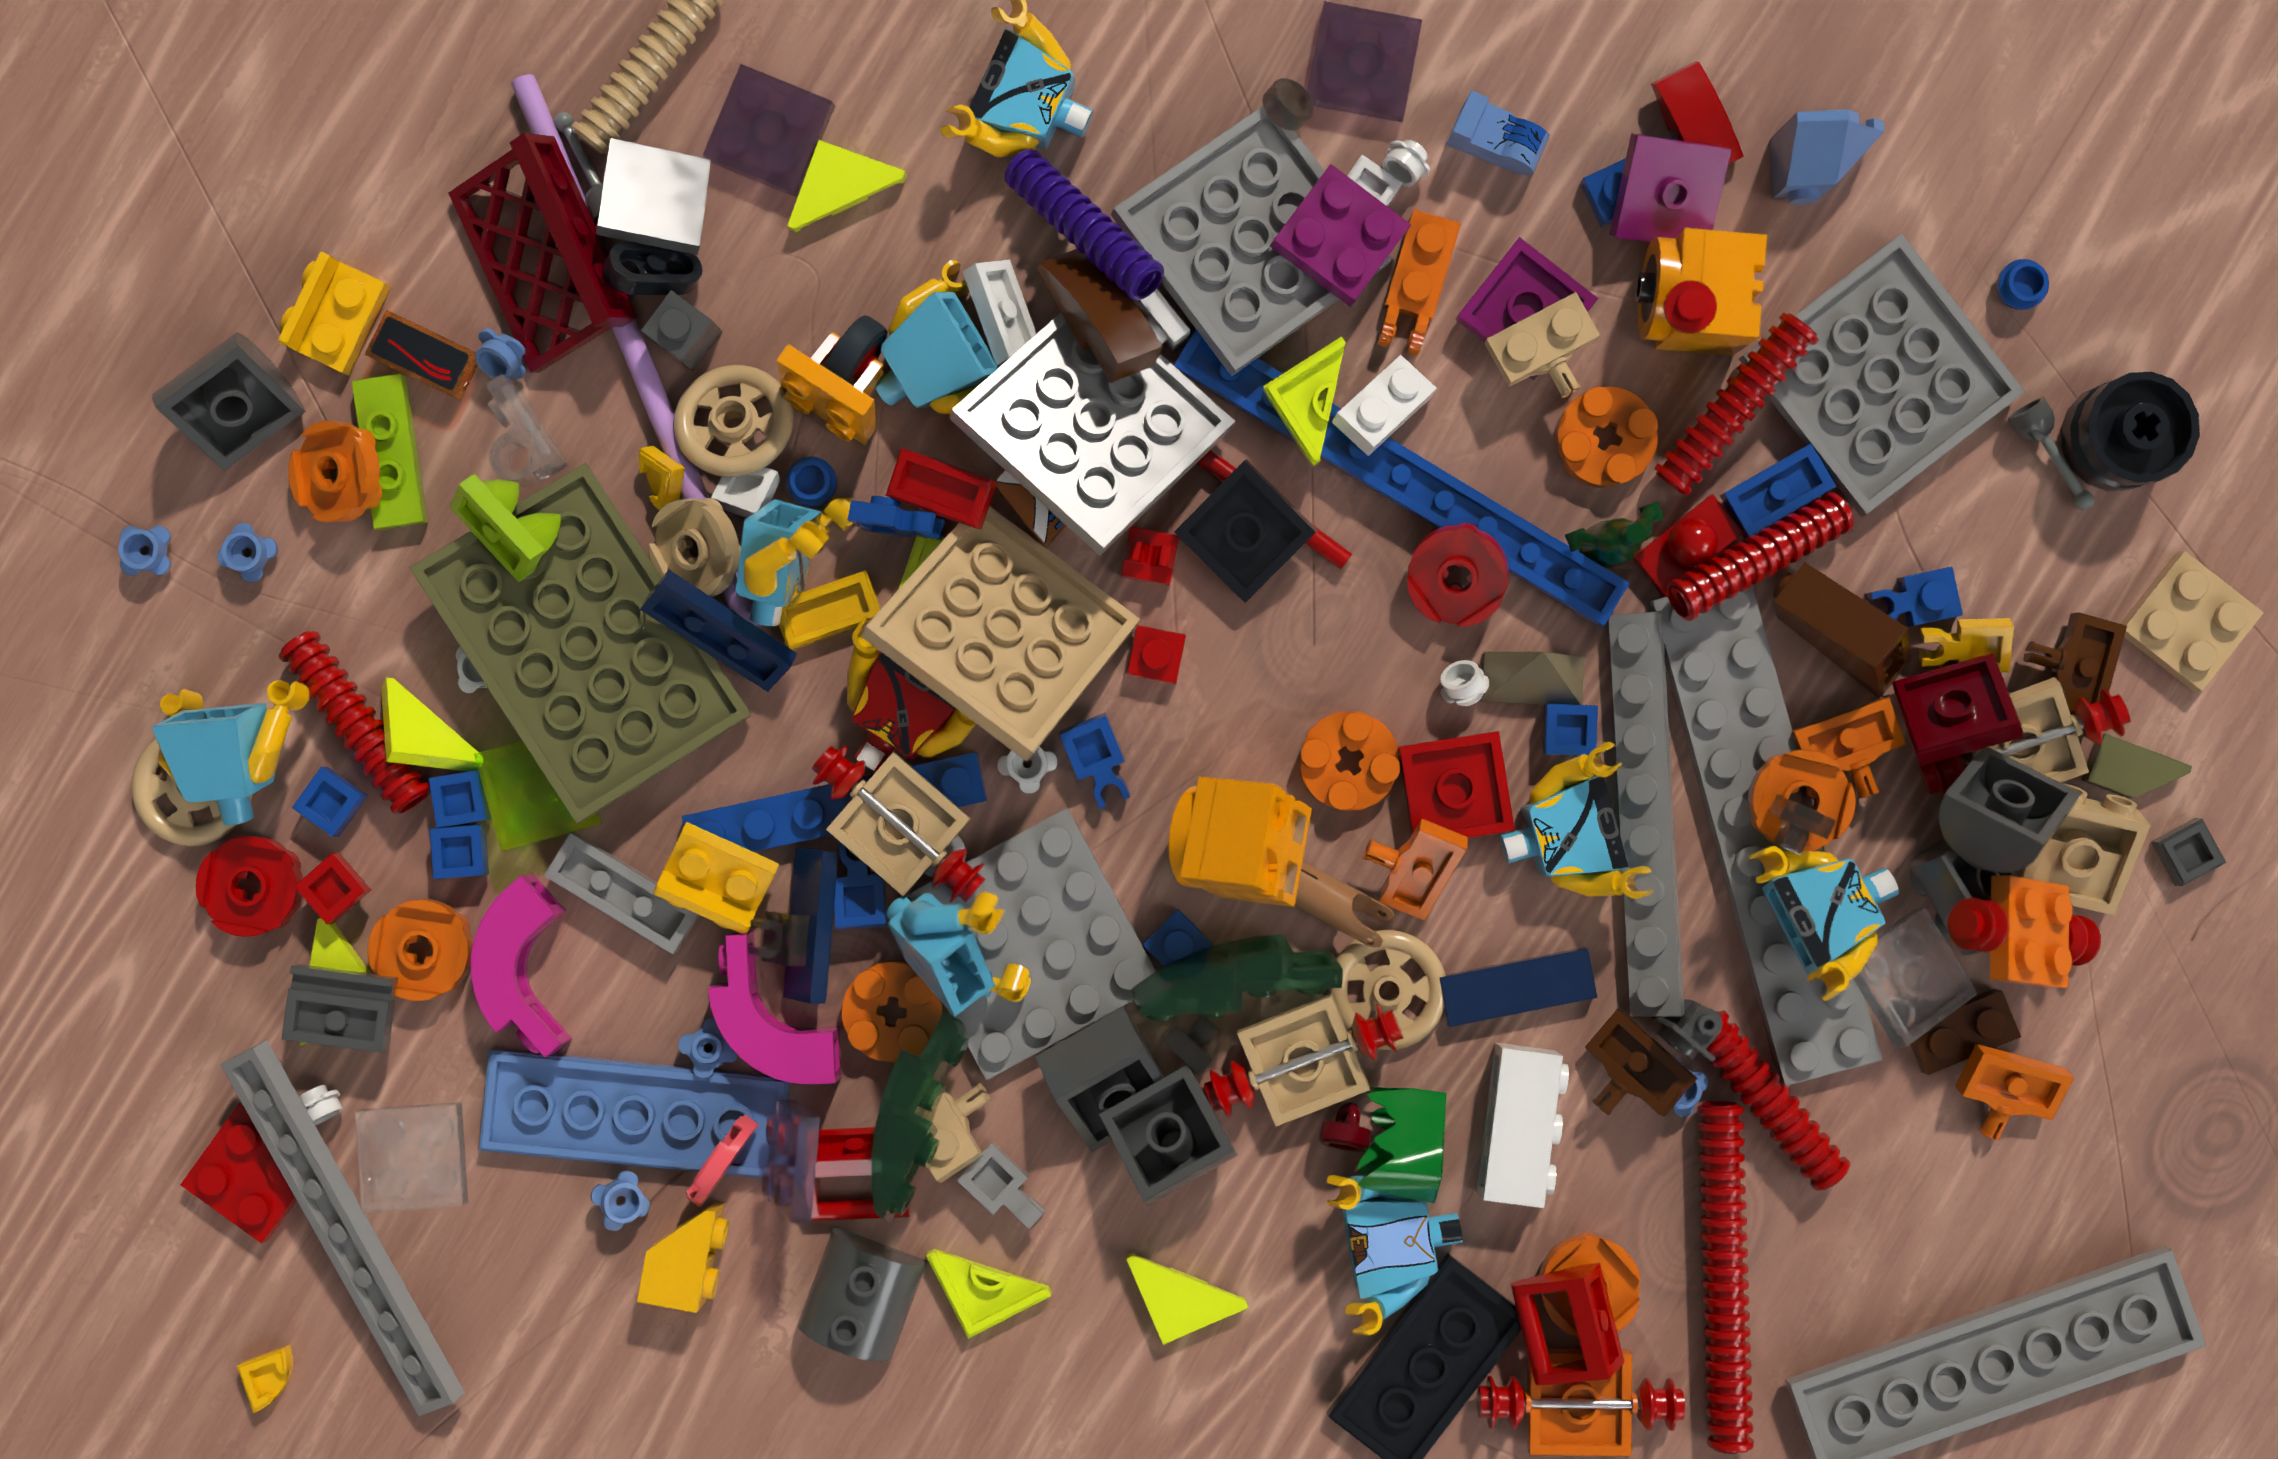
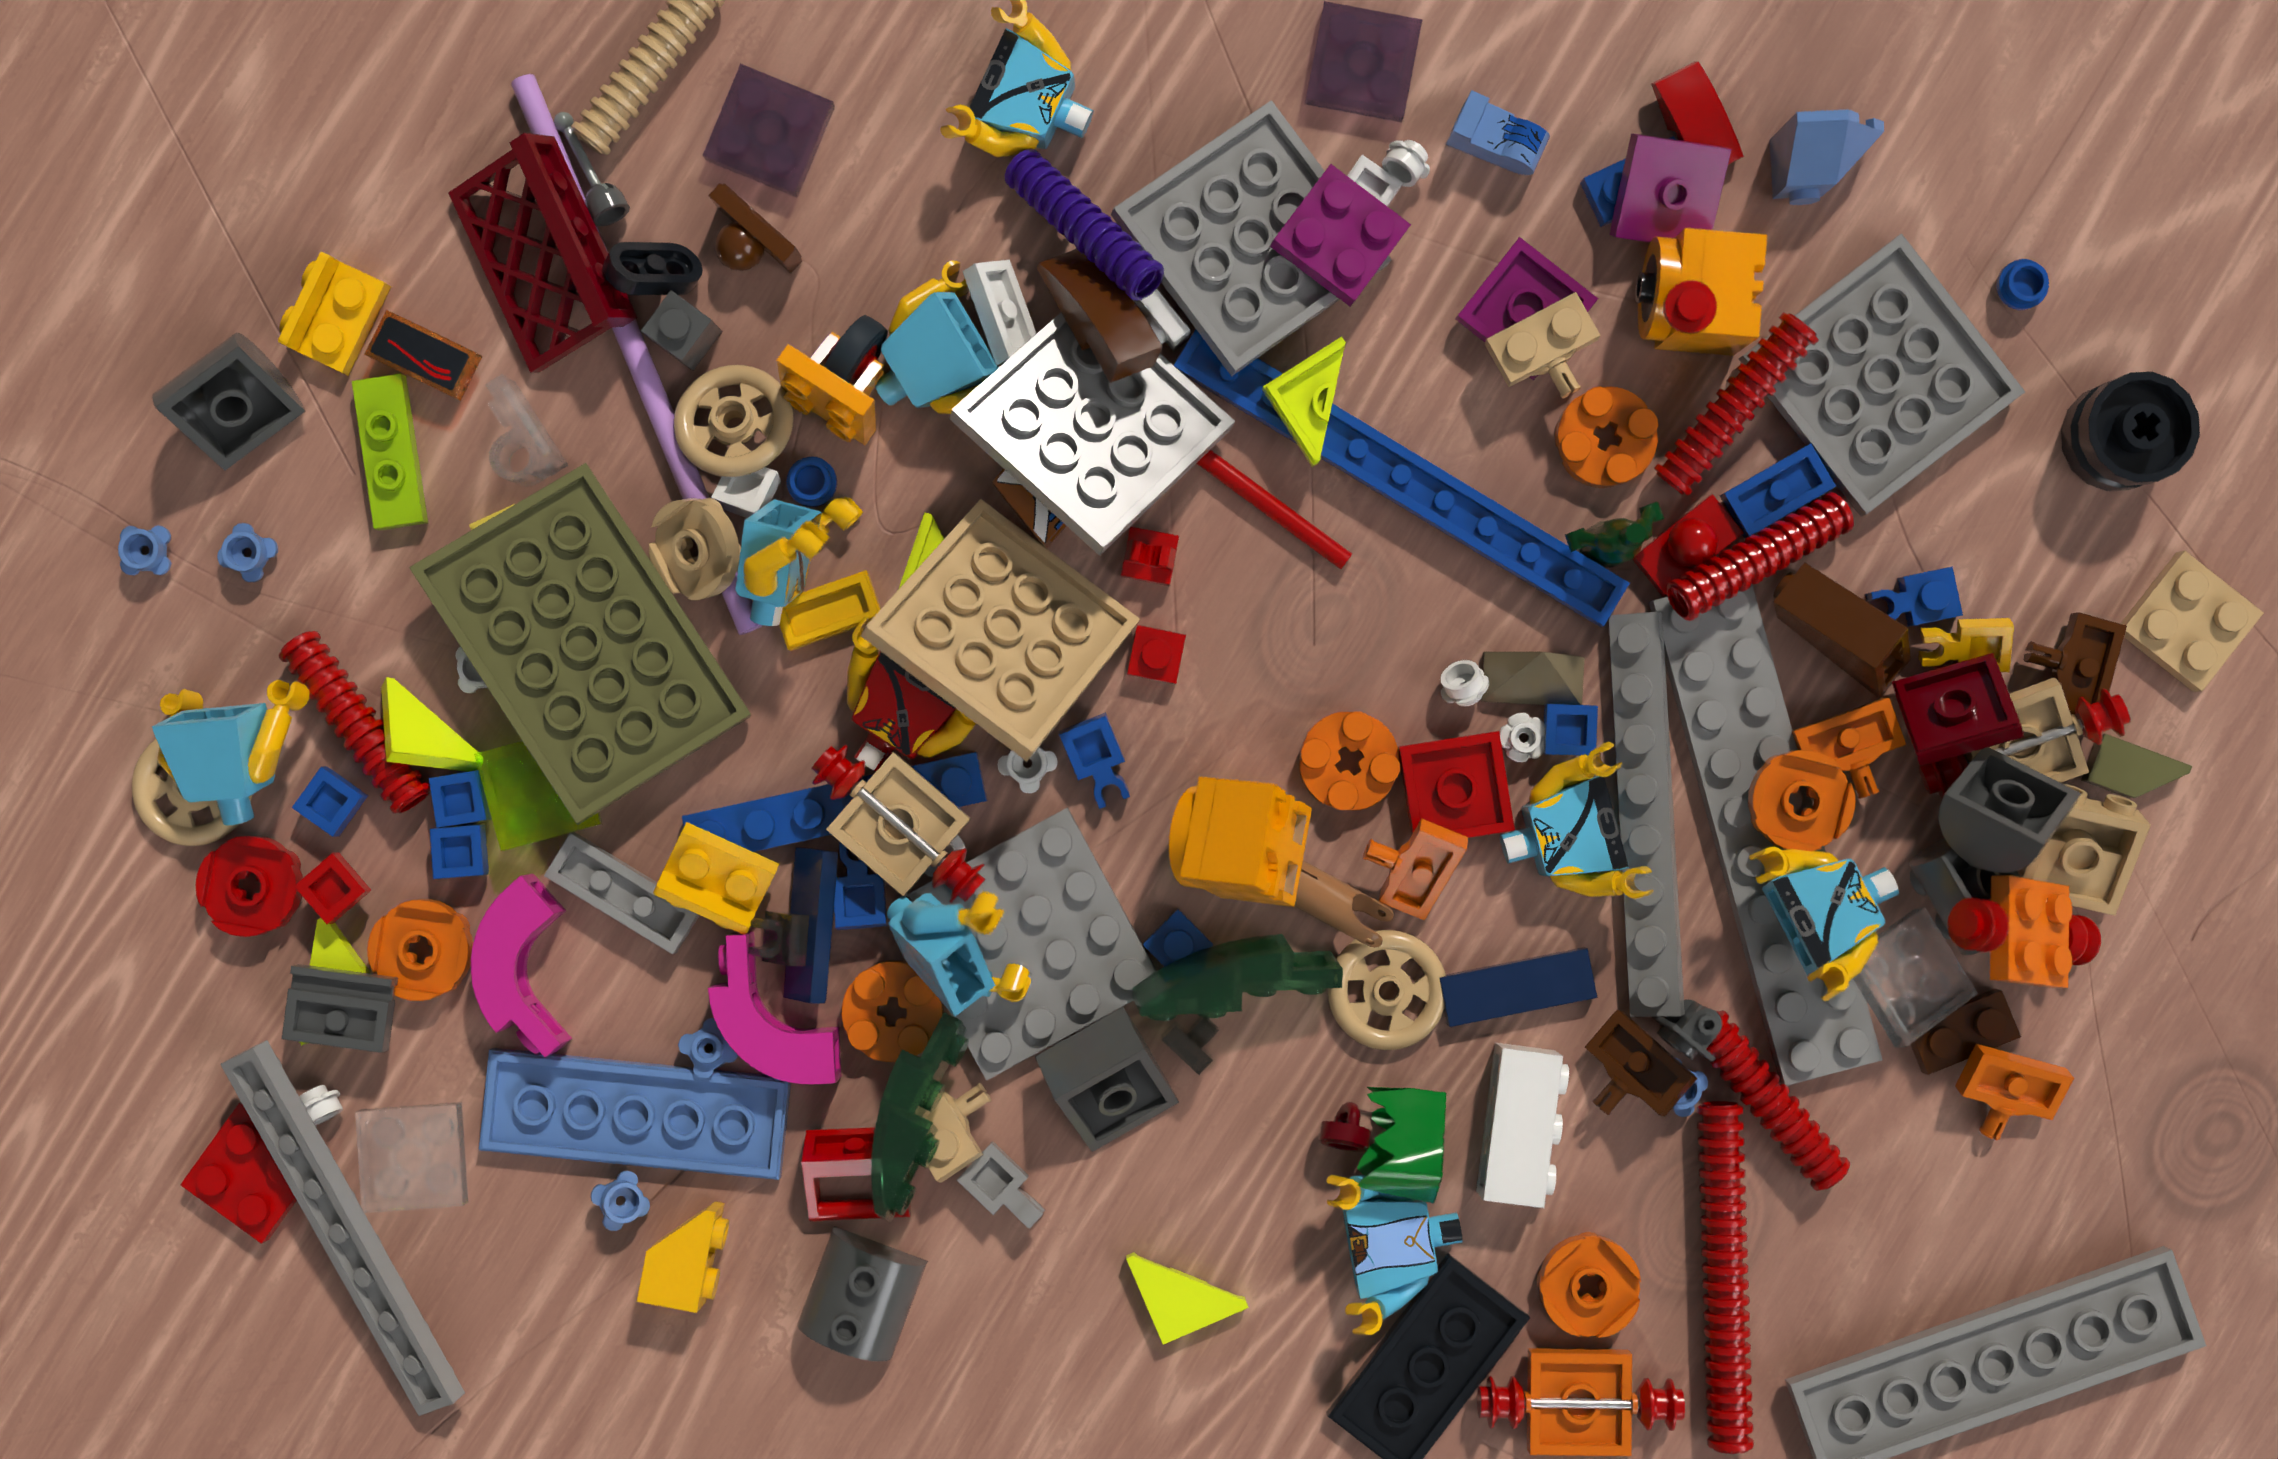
(266, 1376): yellow tile -> none
(357, 477): orange plate -> none
(488, 514): lime tile -> none
(500, 355): medium blue plate -> none
(653, 196): tile -> none
(663, 475): yellow tile -> none
(718, 631): dark blue plate -> none
(720, 1160): coral tile -> none
(745, 239): none -> reddish brown tile
(791, 1175): clear purple plate -> none
(837, 182): neon yellow tile -> none
(886, 517): blue plate -> none
(941, 488): red tile -> none
(983, 1293): neon yellow tile -> none
(1168, 1135): dark grey brick -> none
(1245, 530): black plate -> none
(1288, 104): clear smoke tile -> none
(1303, 1060): tan plate -> none
(1384, 405): white plate -> none
(1419, 276): orange hinge -> none
(1452, 603): red plate -> none
(1510, 740): none -> white plate
(1592, 1320): red tile -> none
(1798, 823): clear smoke tile -> none
(2036, 422): hinge -> none
(2188, 852): dark grey tile -> none

